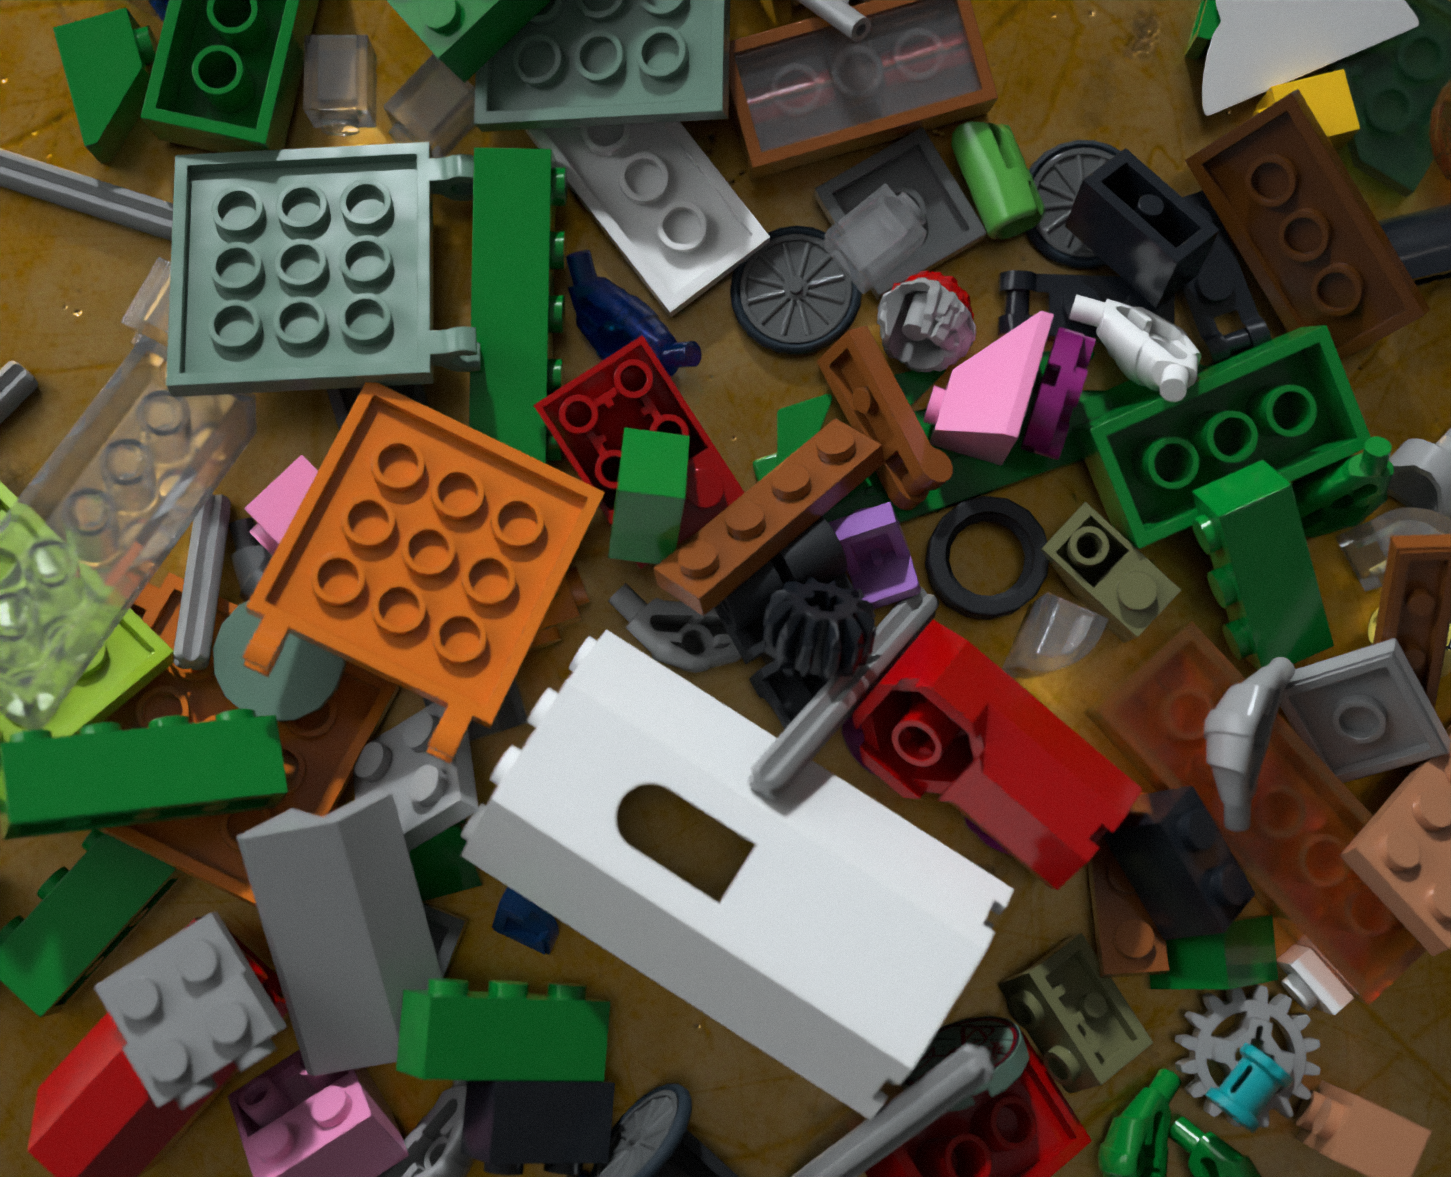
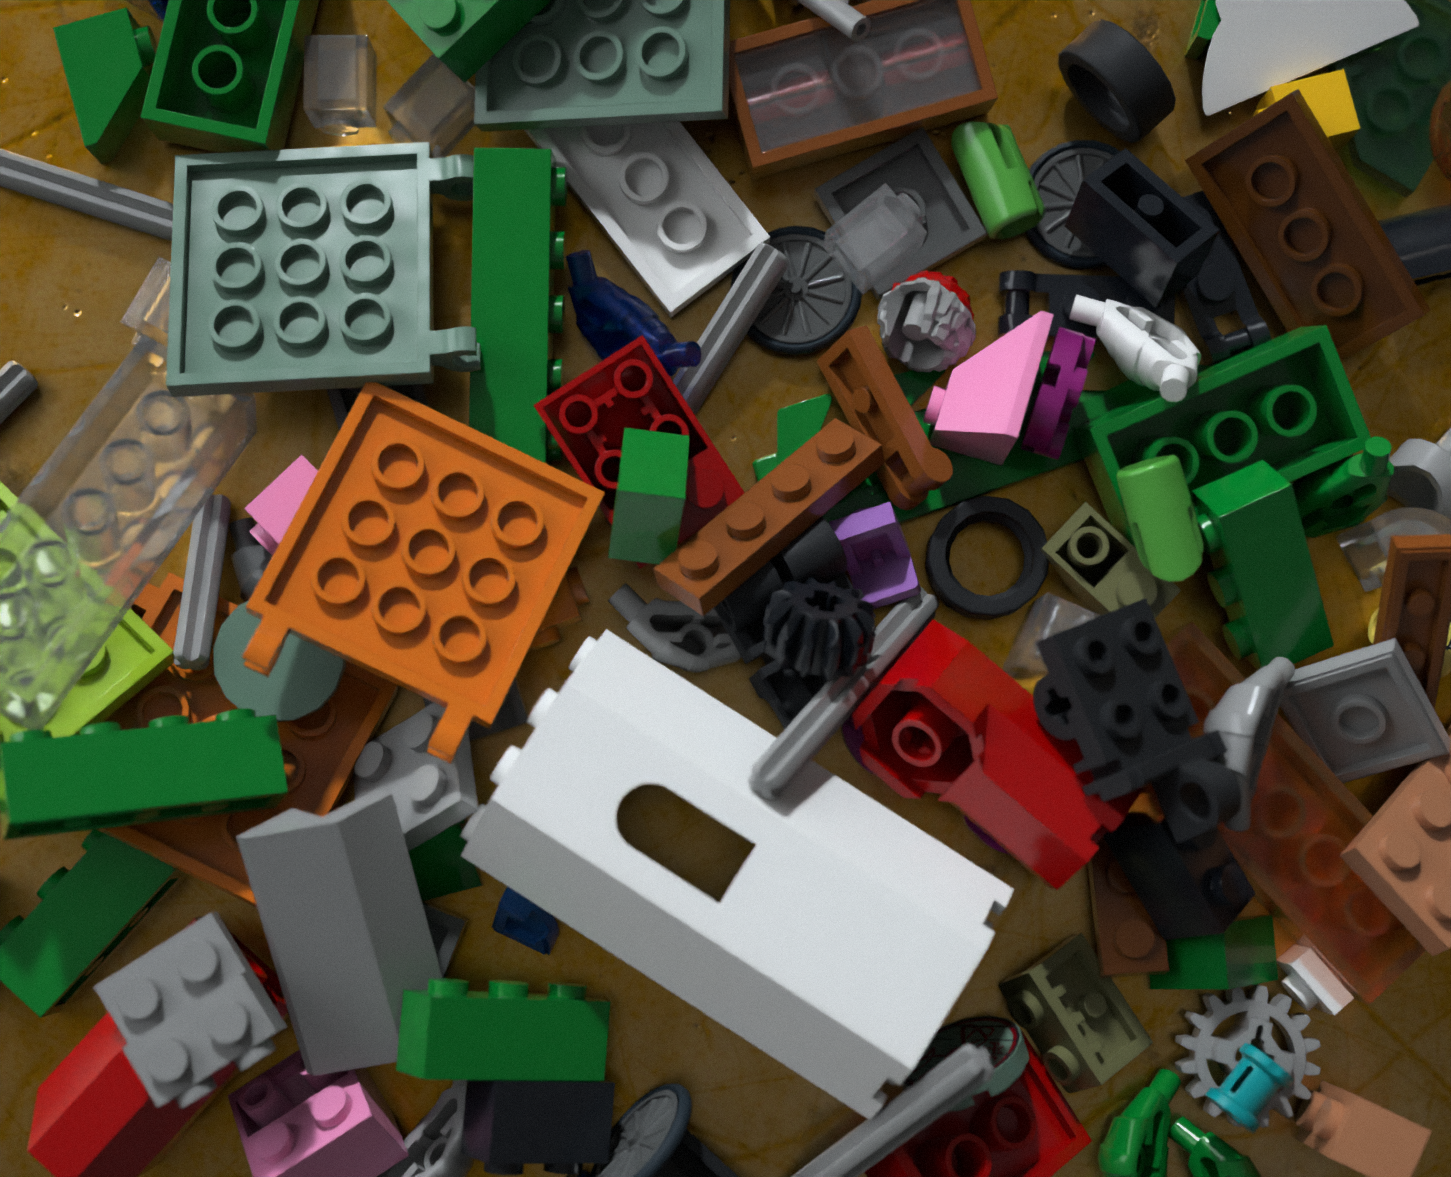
(731, 322): none -> light grey axle
(1117, 80): none -> black tyre
(1131, 715): none -> black plate
(1161, 517): none -> bright green arm

